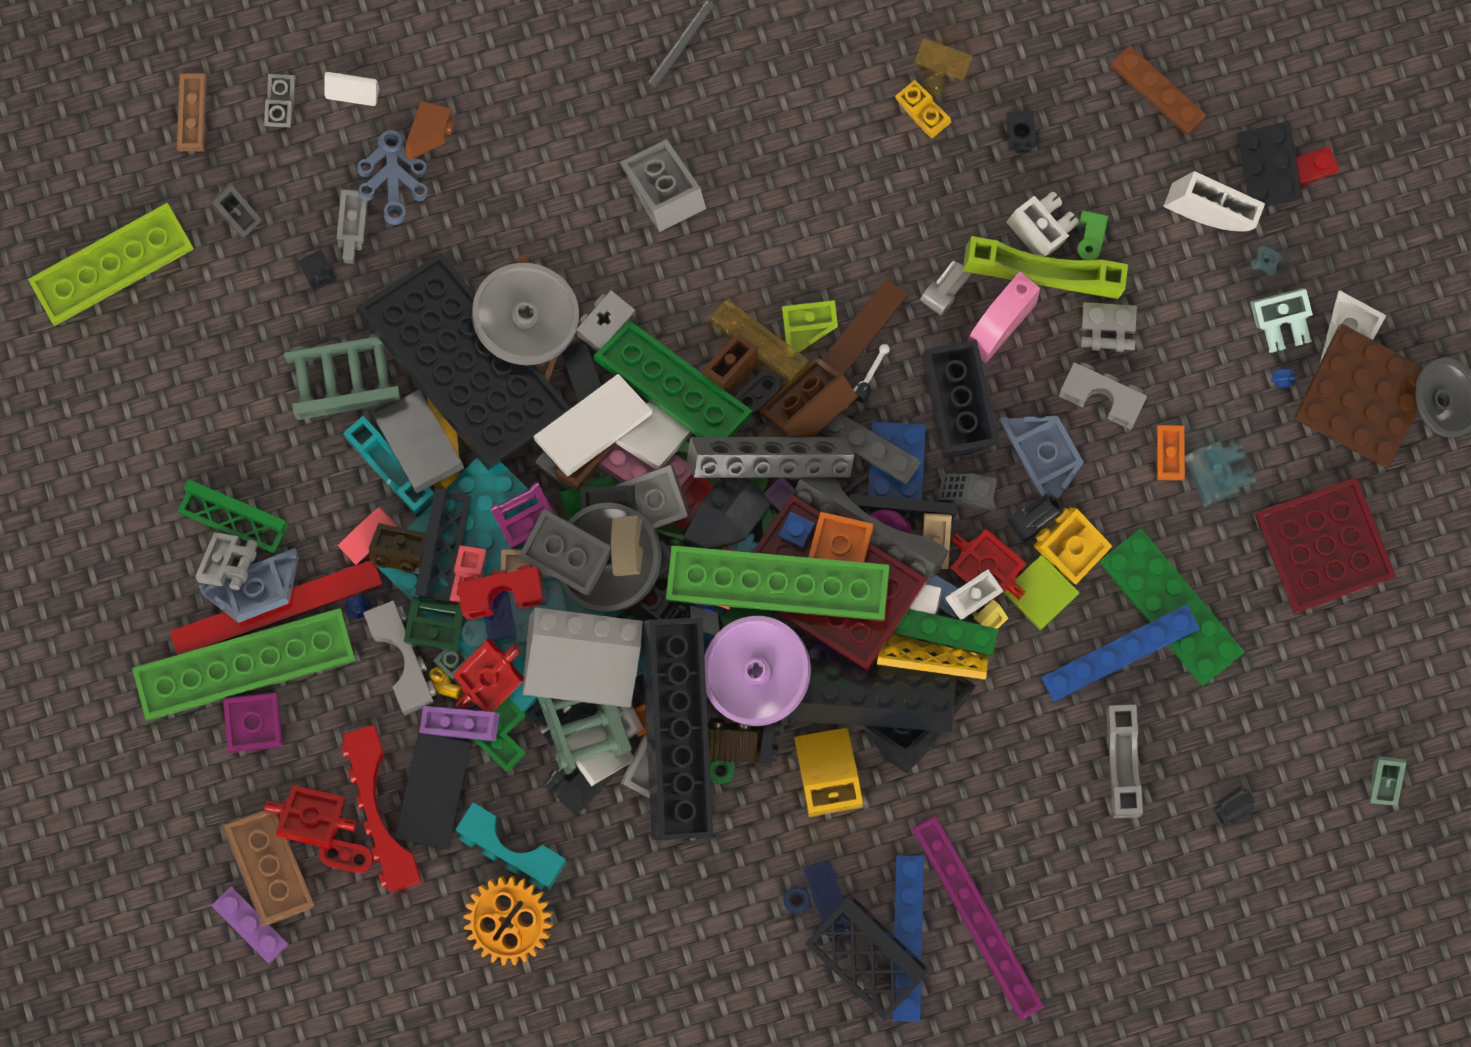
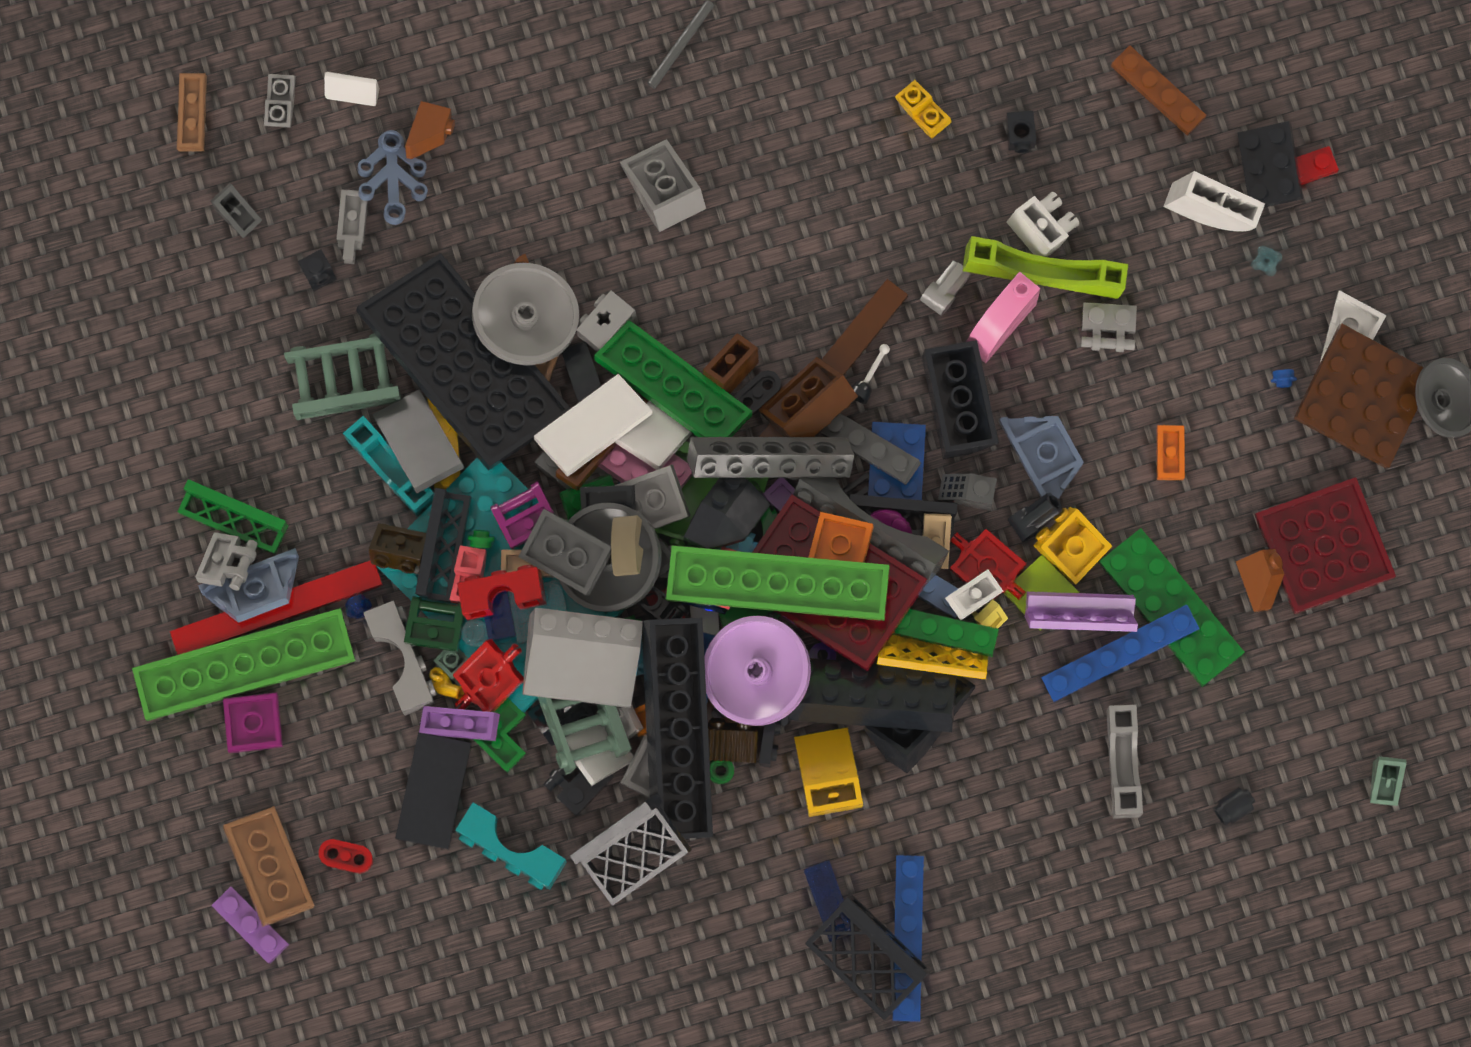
(110, 264): lime plate -> none
(310, 816): red plate -> none
(359, 540): coral slope -> none
(366, 755): red arch -> none
(481, 539): none -> green plate
(489, 906): light orange gear -> none
(624, 828): none -> fence
(693, 491): red plate -> none
(770, 348): clear yellow plate -> none
(796, 530): blue plate -> none
(797, 891): dark blue plate -> none
(808, 323): lime wing -> none
(928, 600): white brick -> none
(943, 61): clear yellow plate -> none
(977, 918): magenta tile -> none
(1080, 611): none -> medium lavender fence
(1084, 382): light grey arch -> none
(1093, 237): bright green leg -> none
(1213, 473): clear light blue brick -> none
(1261, 577): none -> dark orange slope
(1281, 308): light aqua brick -> none

